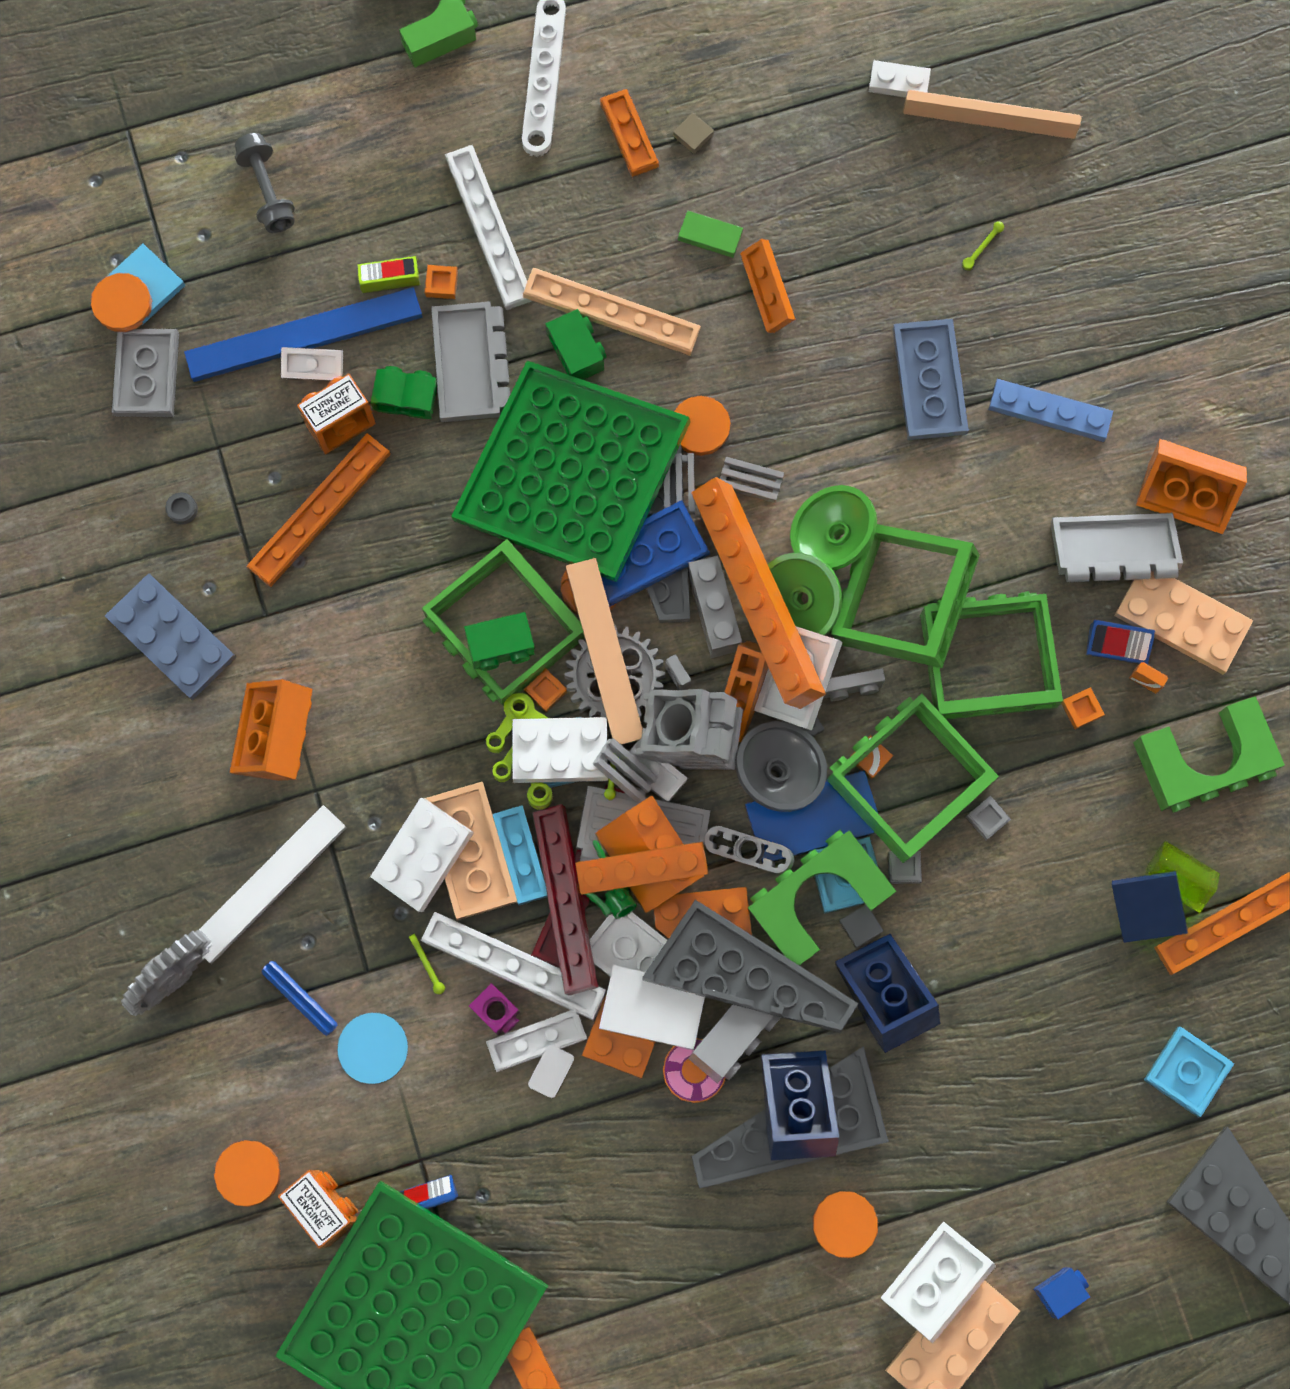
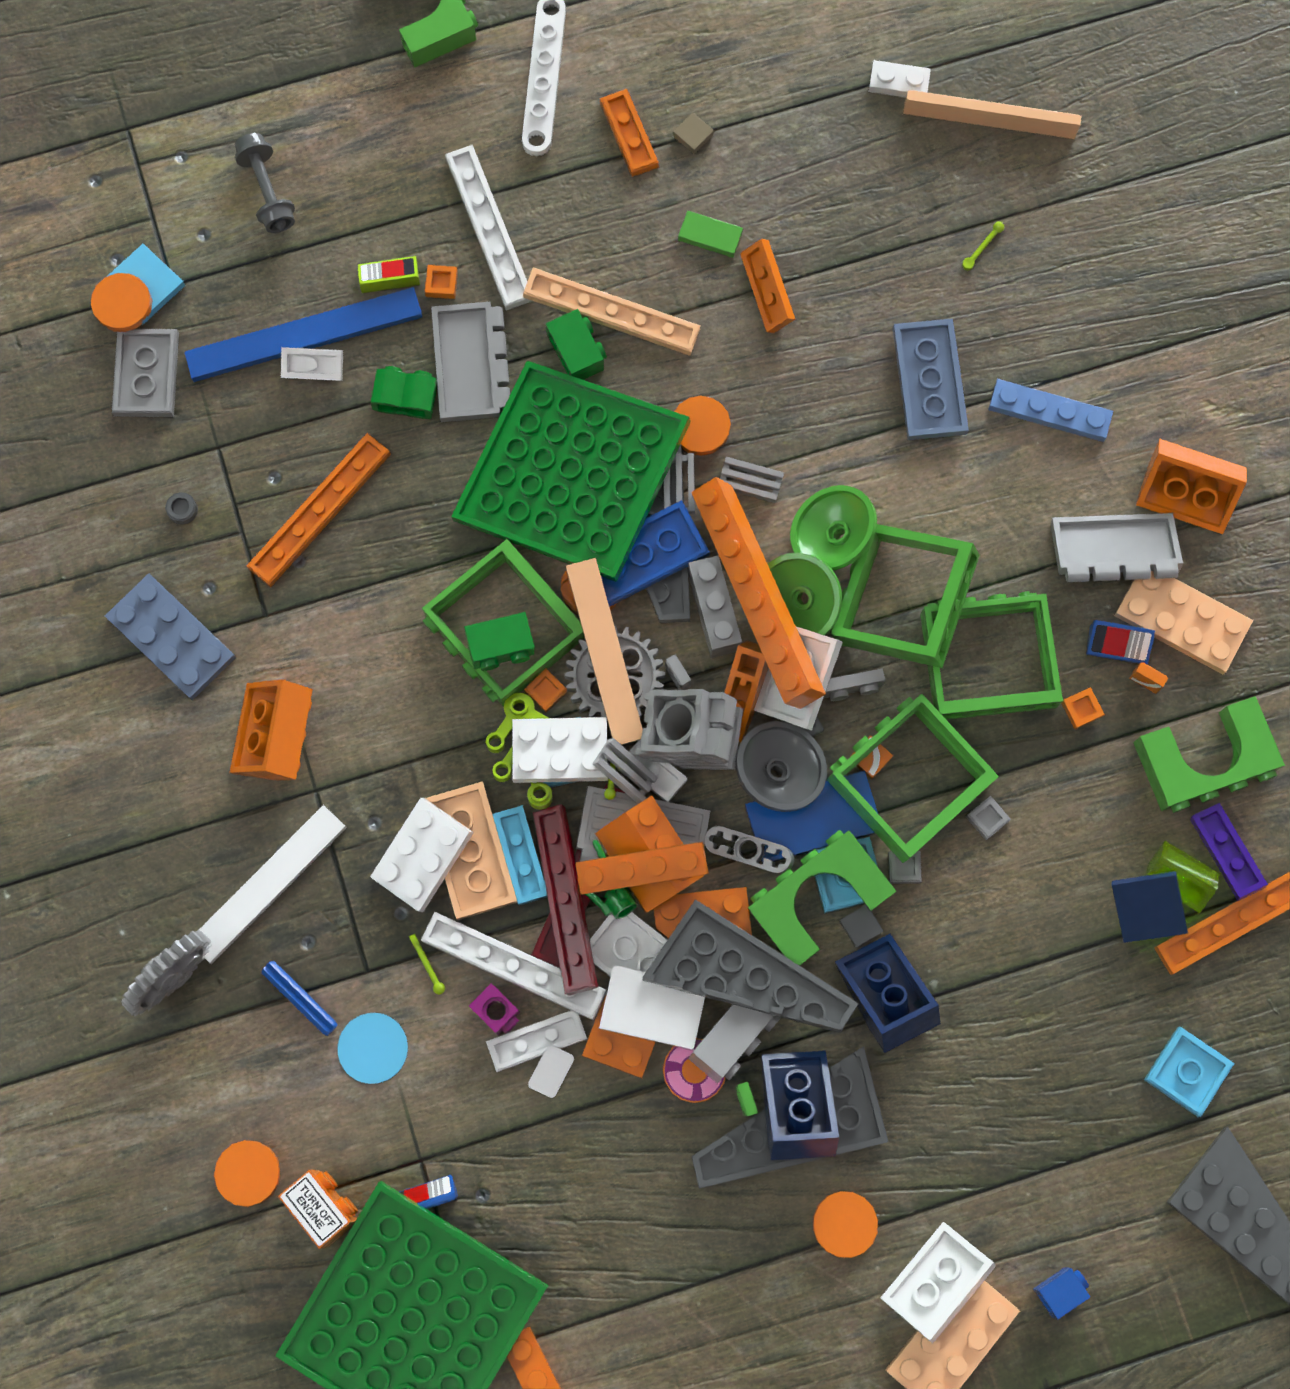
(336, 413): brick -> none
(746, 1099): none -> bright green tile
(1228, 851): none -> dark purple plate

